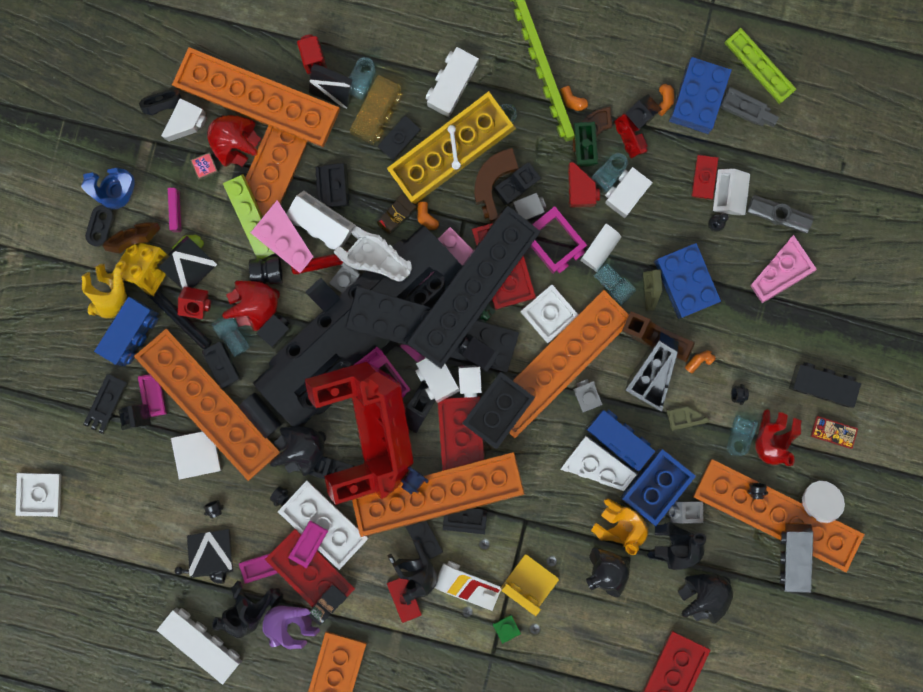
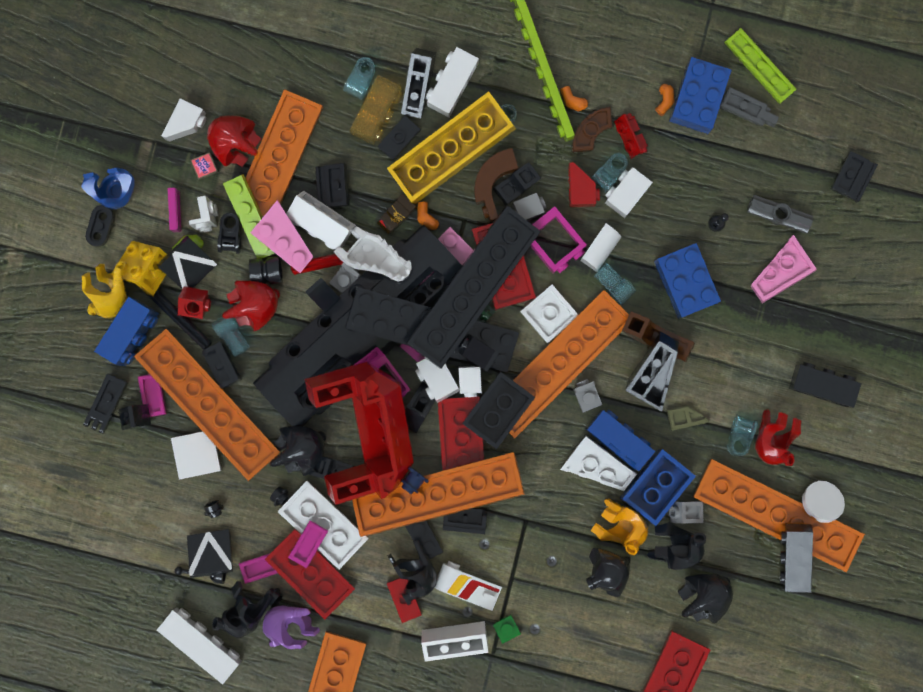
(38, 494): white tile -> none
(122, 240): reddish brown tile -> none
(161, 101): black plate -> none
(208, 215): none -> white bracket
(229, 235): none -> black piece
(256, 97): orange plate -> none
(260, 415): black brick -> none
(274, 330): black brick -> none
(311, 52): red brick -> none
(327, 604): black leg -> none
(330, 85): black tile -> none
(418, 82): none -> slope
(454, 641): none -> white brick
(456, 165): white hinge -> none
(529, 584): yellow bracket -> none
(585, 144): dark green brick -> none
(643, 111): black brick -> none
(652, 288): olive tile -> none
(698, 359): orange arm -> none
(704, 177): red plate -> none
(731, 191): white brick -> none
(739, 394): black plate -> none
(757, 490): black plate -> none
(834, 432): tile -> none
(853, 176): none -> black plate

